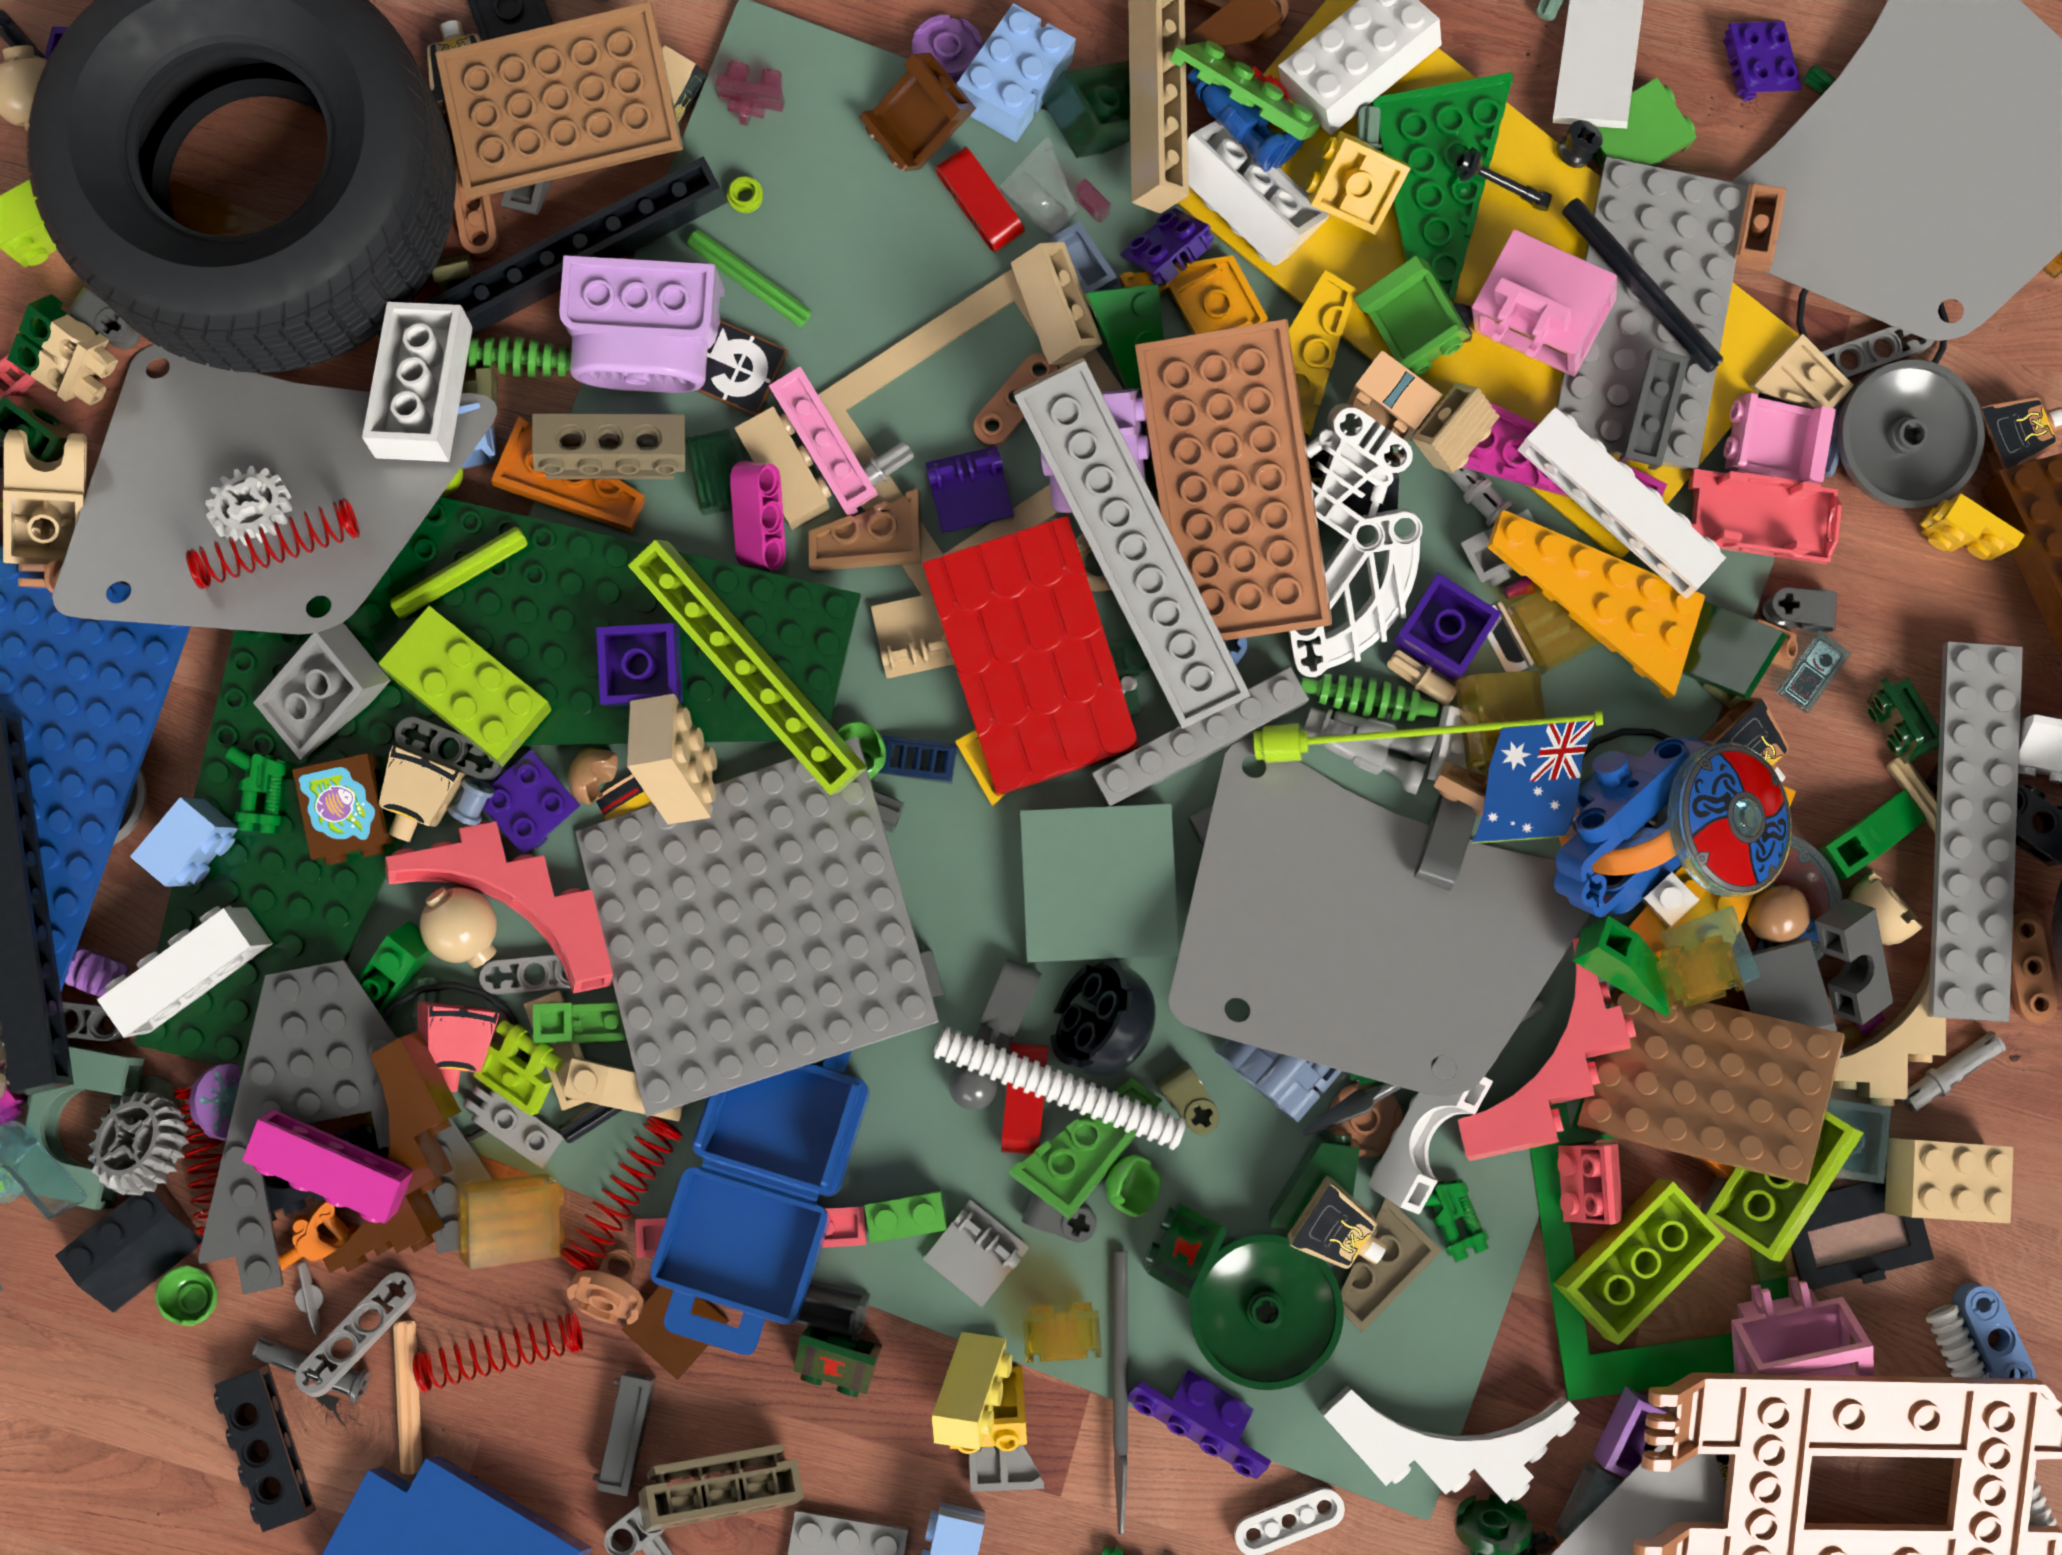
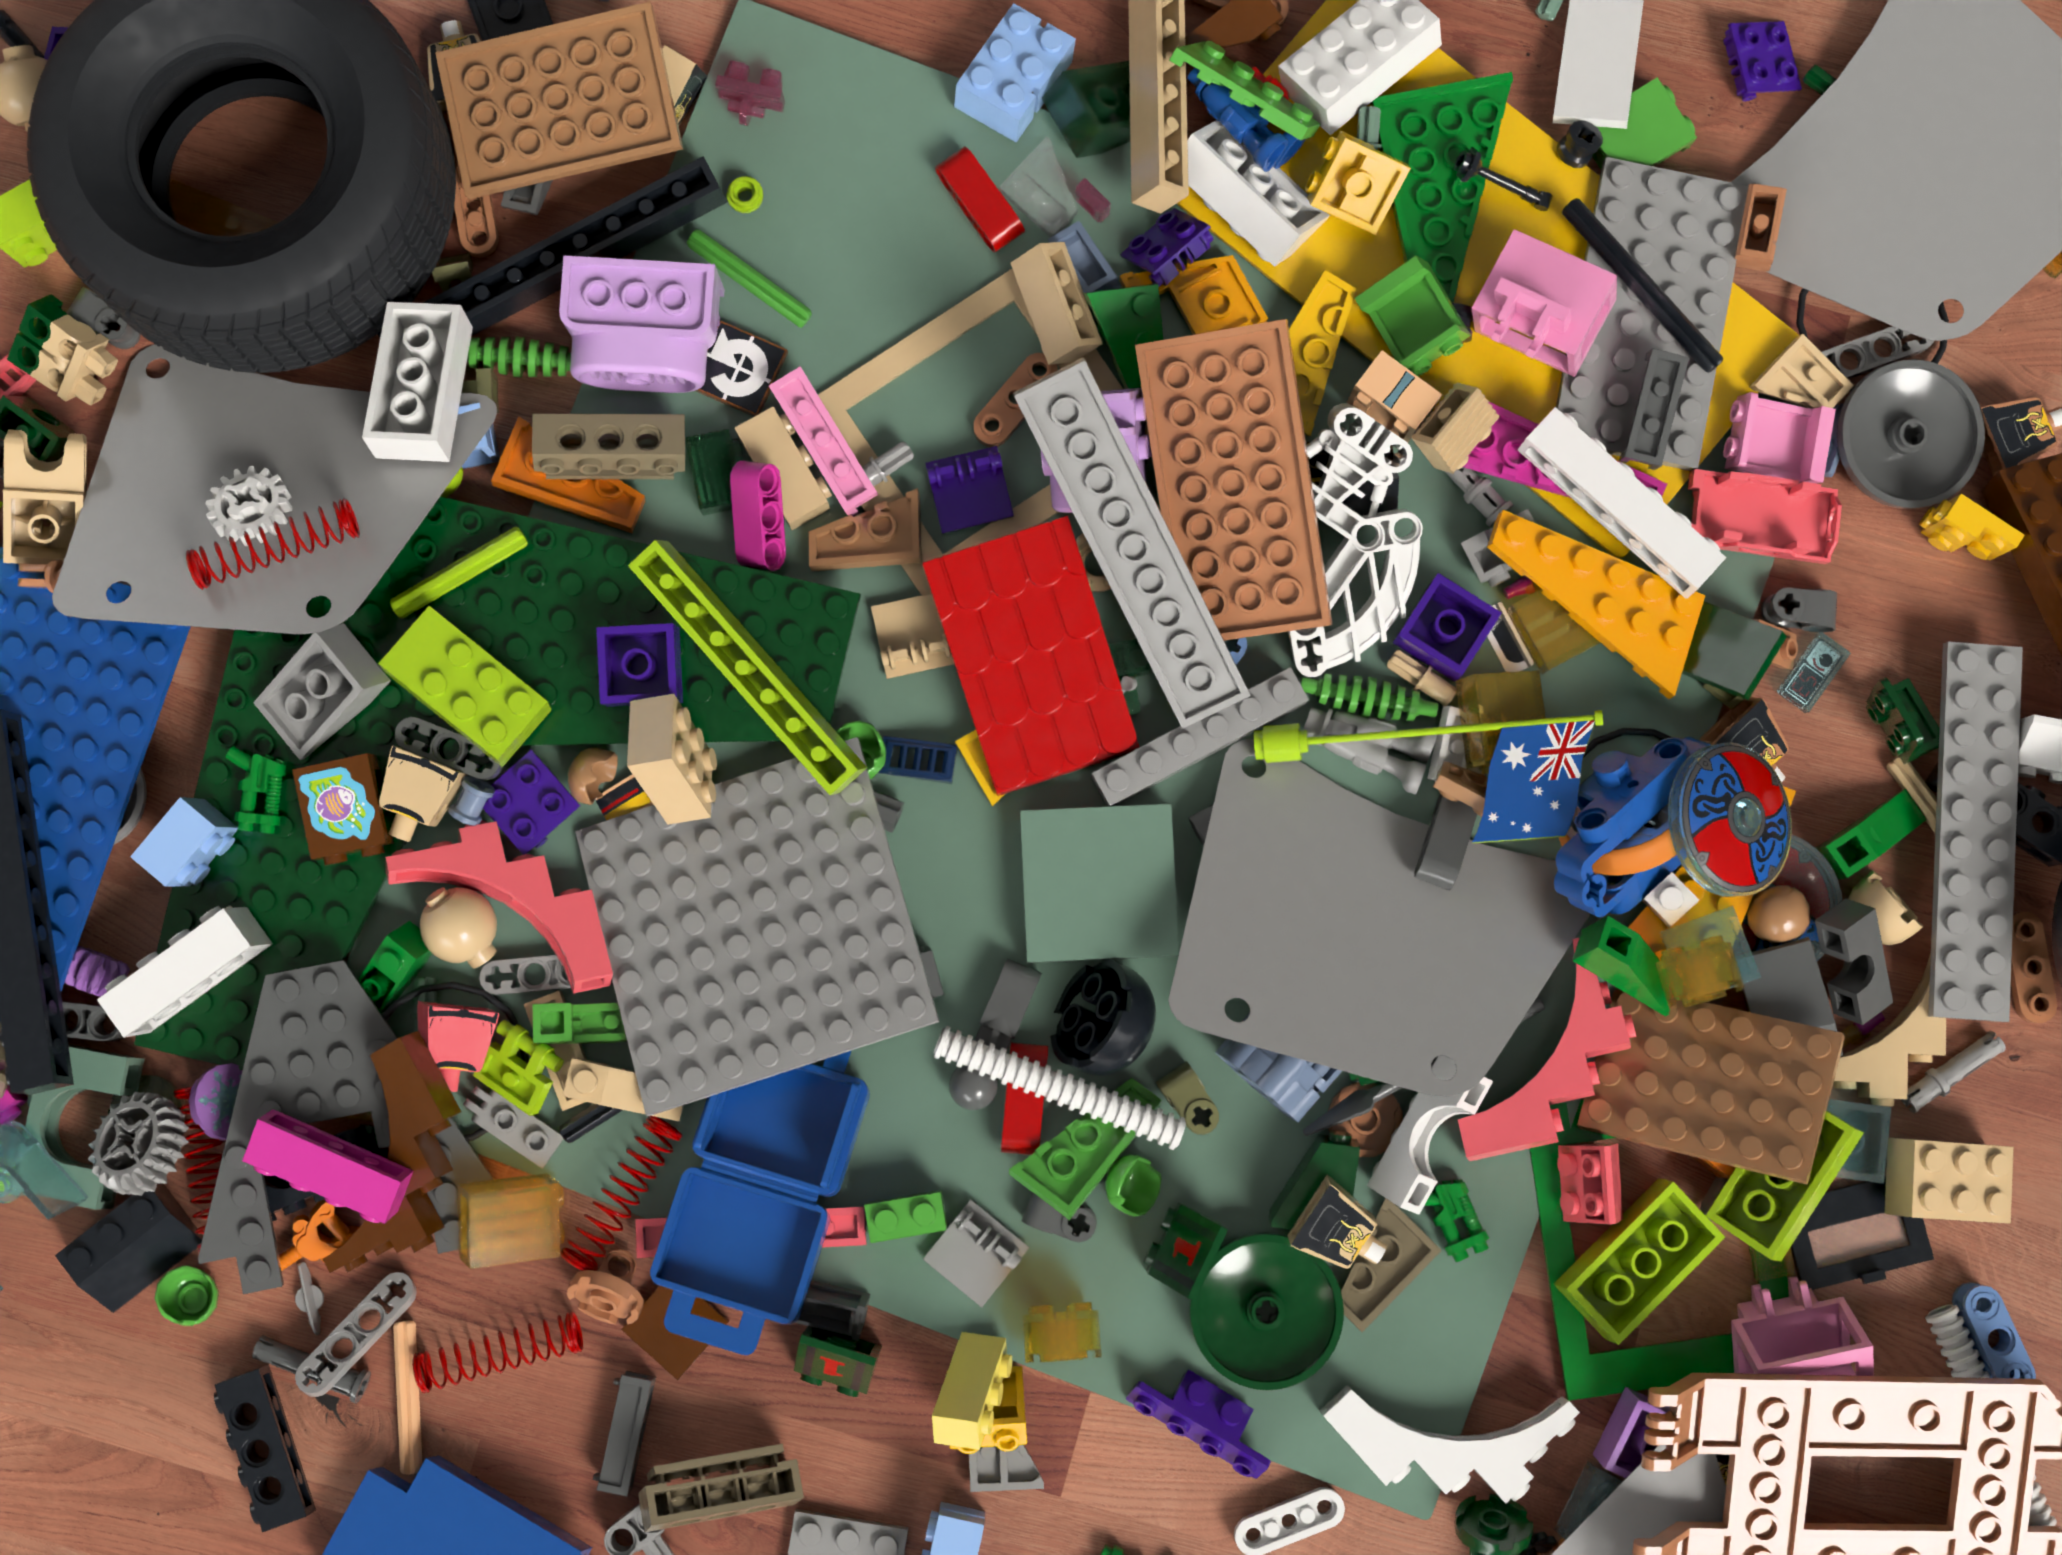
(918, 113): reddish brown panel -> none
(950, 41): medium lavender tile -> none
(1120, 1380): dark grey piece -> none

